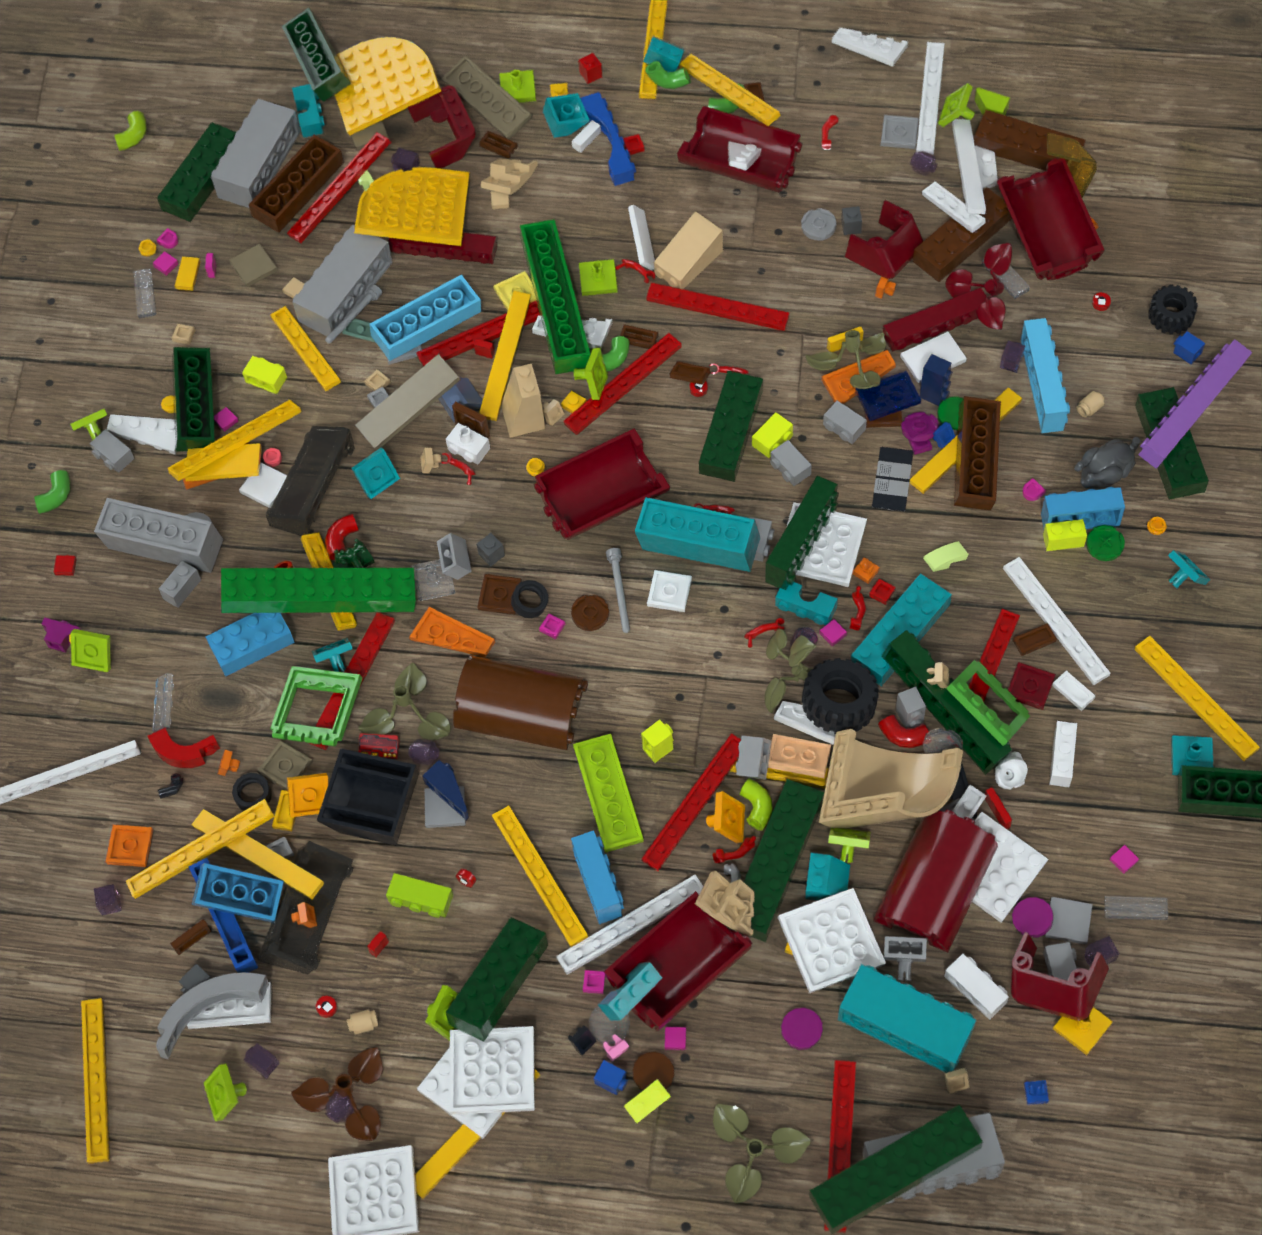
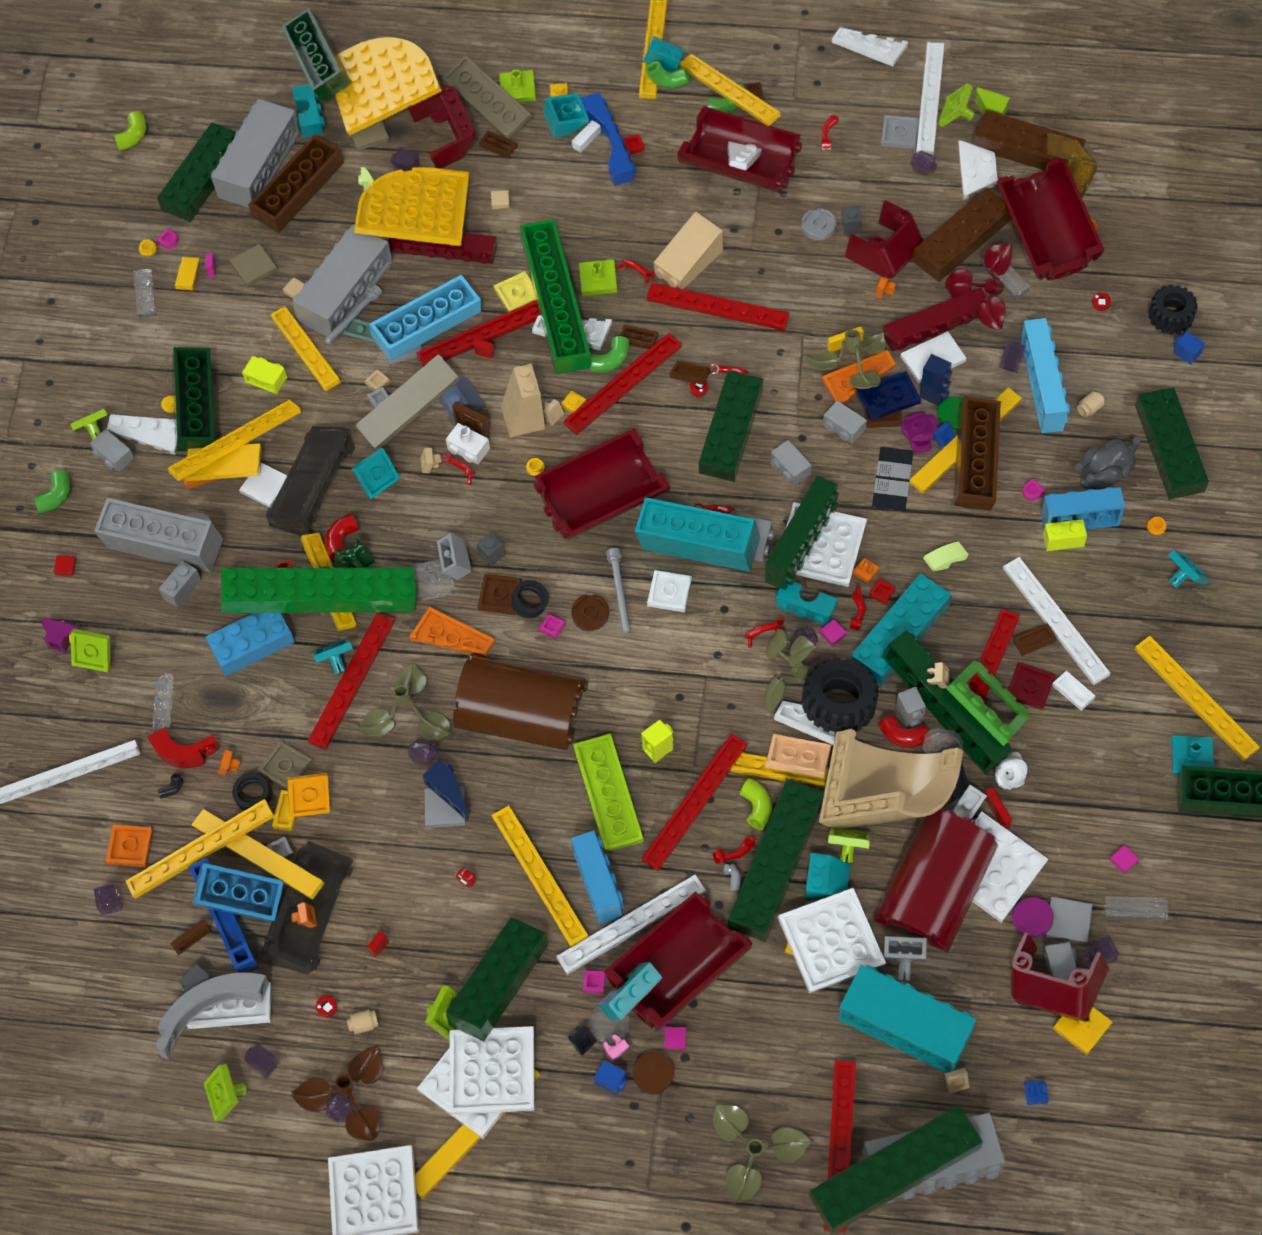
(95, 1081): yellow tile -> none
(165, 263): dark pink tile -> none
(183, 334): tan tile -> none
(225, 419): dark pink tile -> none
(272, 457): coral tile -> none
(316, 680): bright green hinge -> none
(338, 187): red tile -> none
(368, 796): black slope -> none
(379, 745): slope -> none
(419, 895): lime brick -> none
(505, 355): yellow tile -> none
(508, 175): tan slope -> none
(590, 68): red brick -> none
(594, 373): lime tile -> none
(641, 237): white tile -> none
(647, 1100): neon yellow brick -> none
(728, 817): light orange tile -> none
(728, 902): tan slope -> none
(753, 757): light grey brick -> none
(772, 434): neon yellow brick -> none
(801, 1028): magenta tile -> none
(953, 206): white tile -> none
(968, 166): white tile -> none
(976, 986): white brick -> none
(1063, 754): white brick -> none
(1105, 543): green tile -> none
(1194, 404): medium lavender brick -> none

